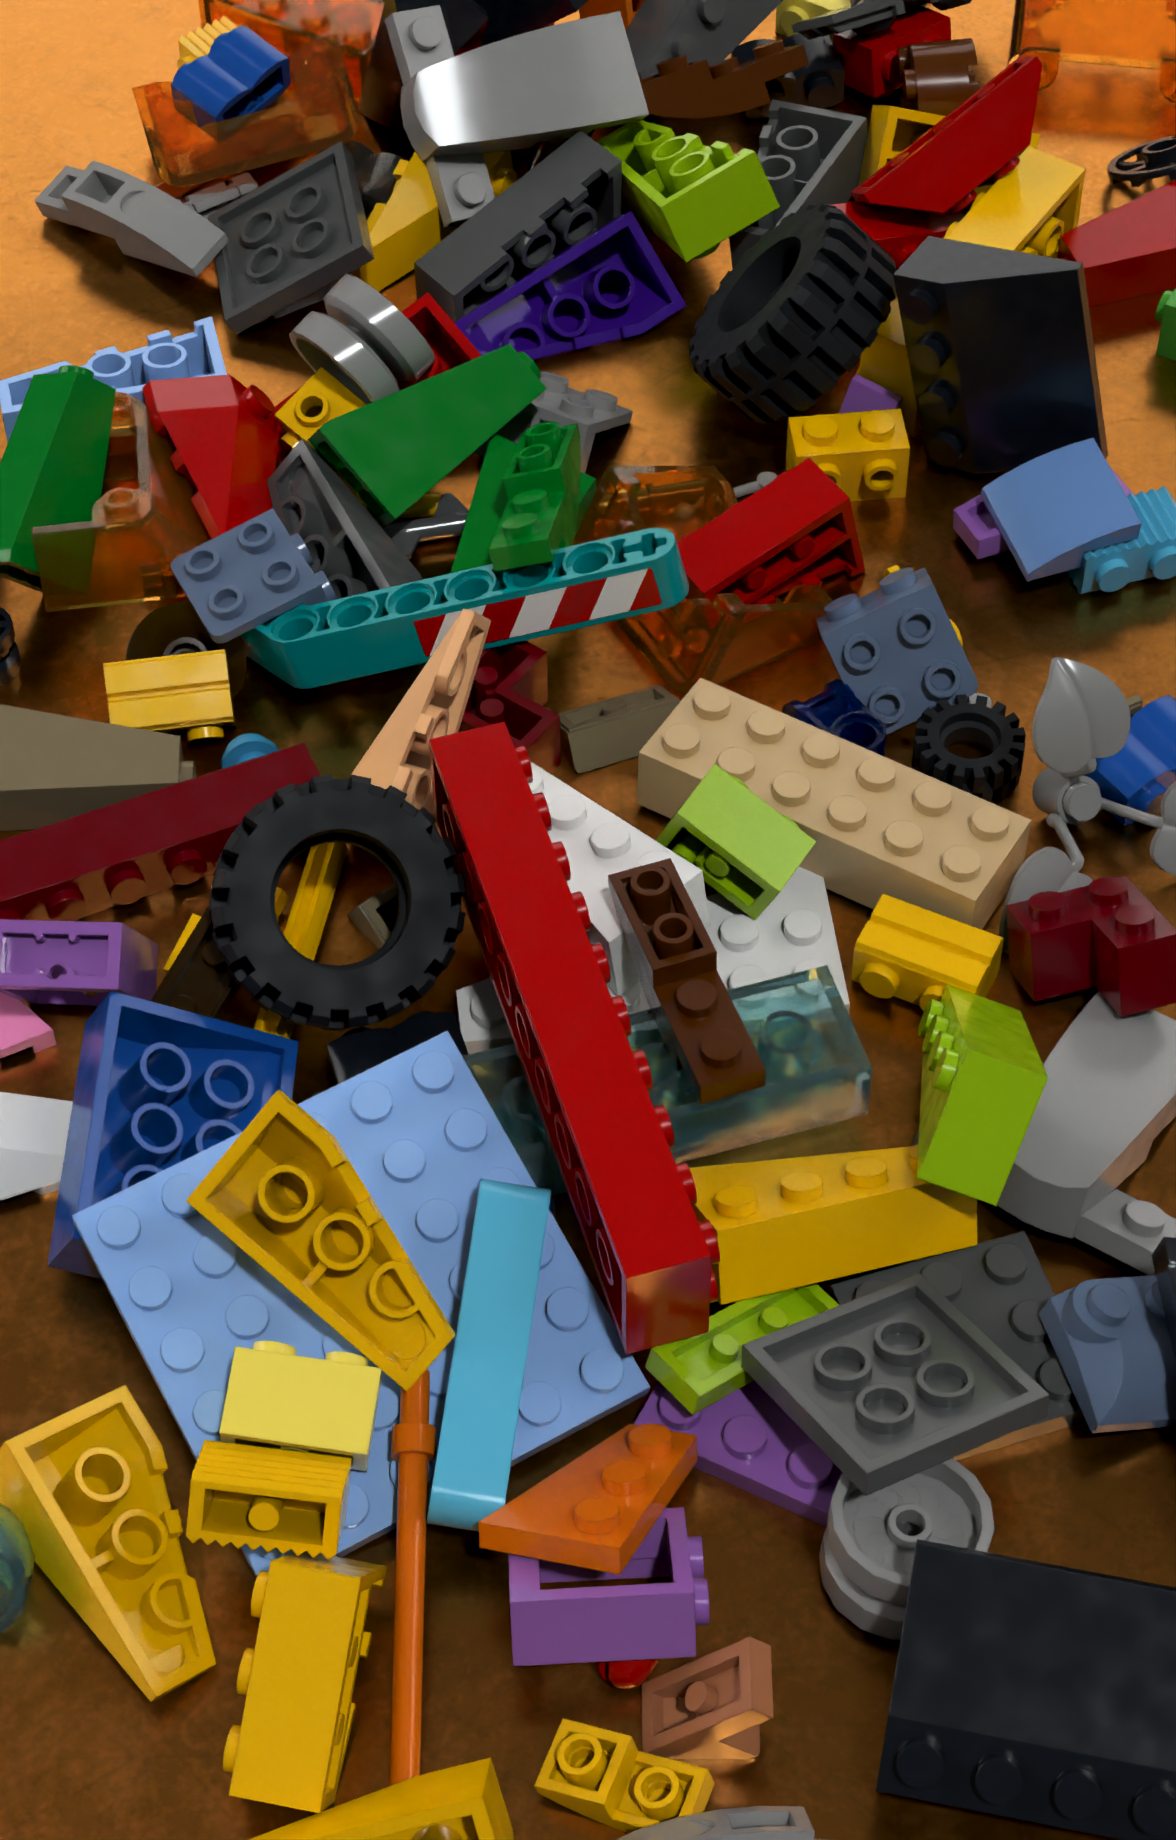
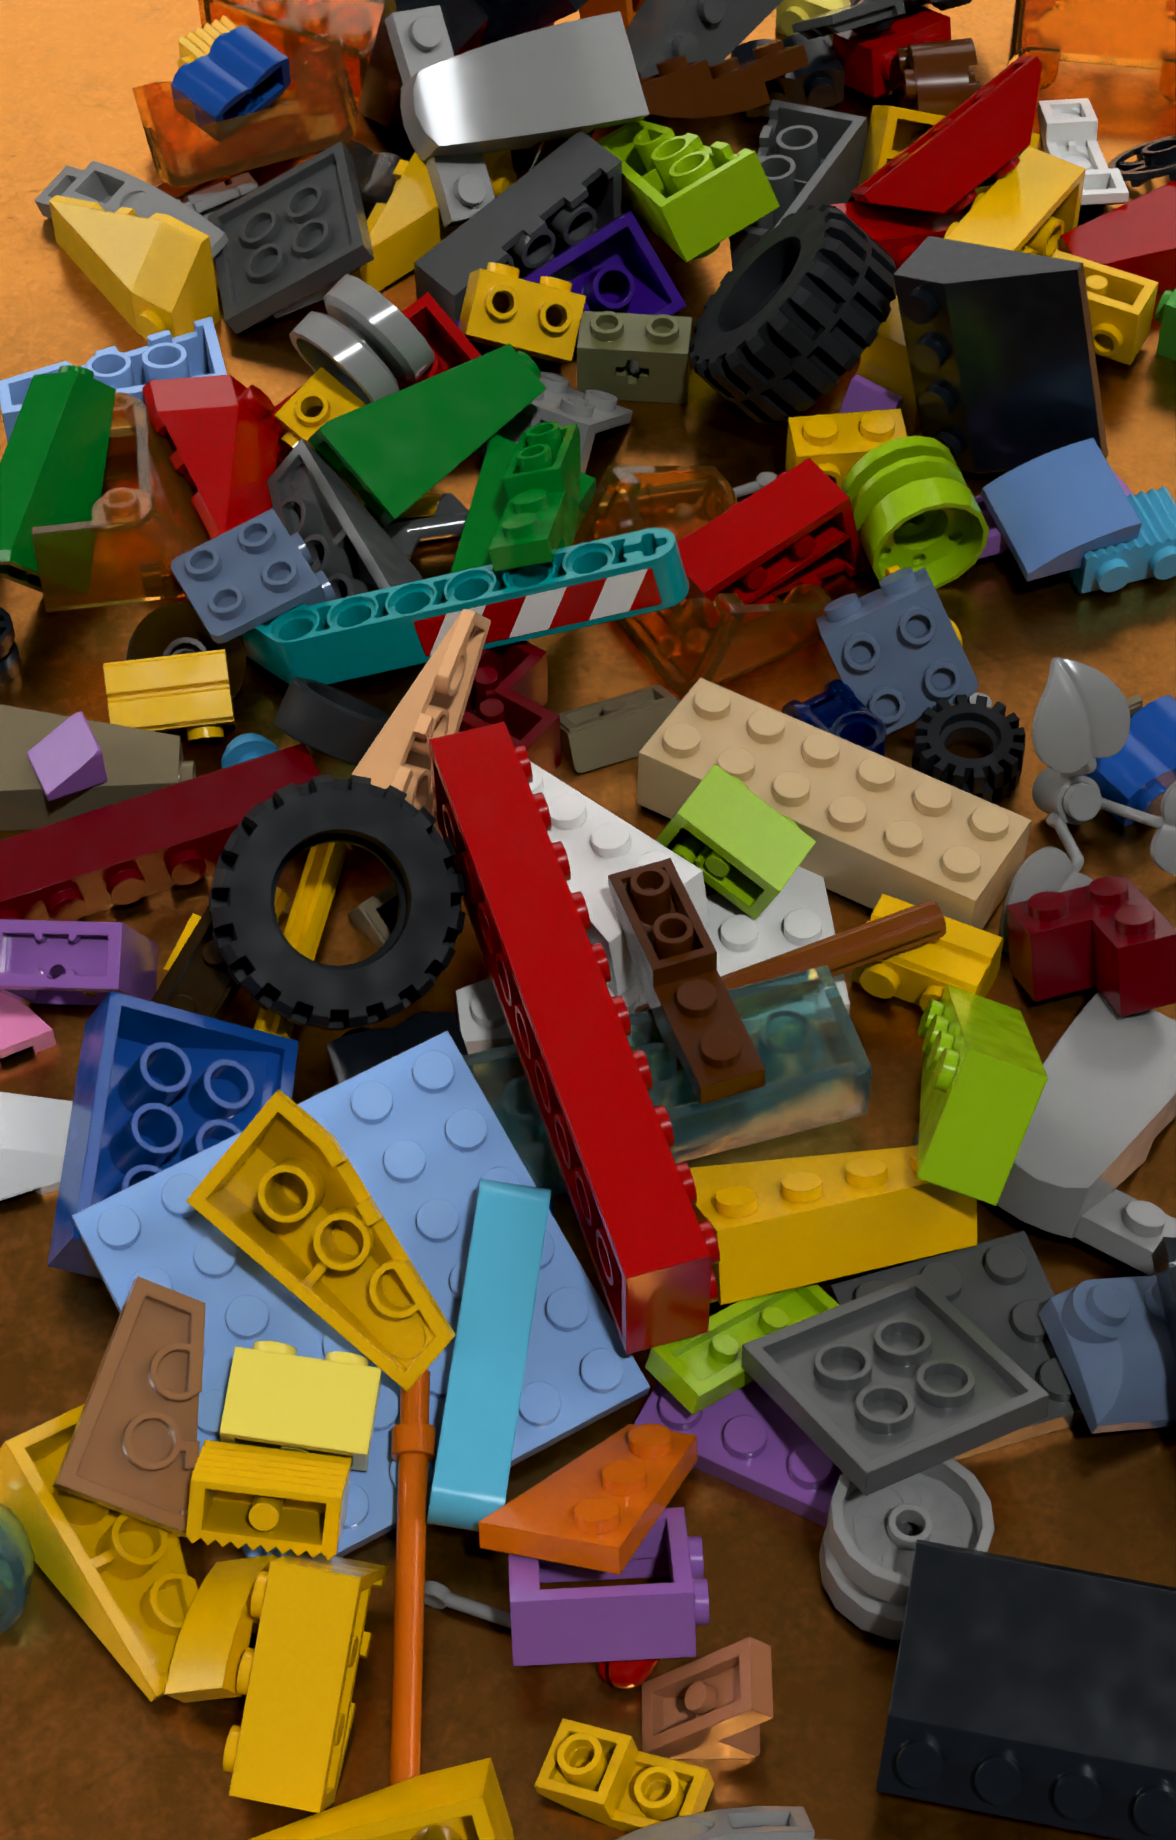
(68, 759): none -> medium lavender slope
(141, 1414): none -> medium nougat wing
(146, 267): none -> yellow wedge
(216, 1632): none -> yellow slope
(329, 720): none -> black tyre
(440, 1596): none -> light grey hinge
(528, 315): none -> yellow brick
(635, 356): none -> olive brick
(849, 948): none -> dark orange axle
(915, 510): none -> lime wheel
(1070, 134): none -> white slope
(1118, 308): none -> yellow brick

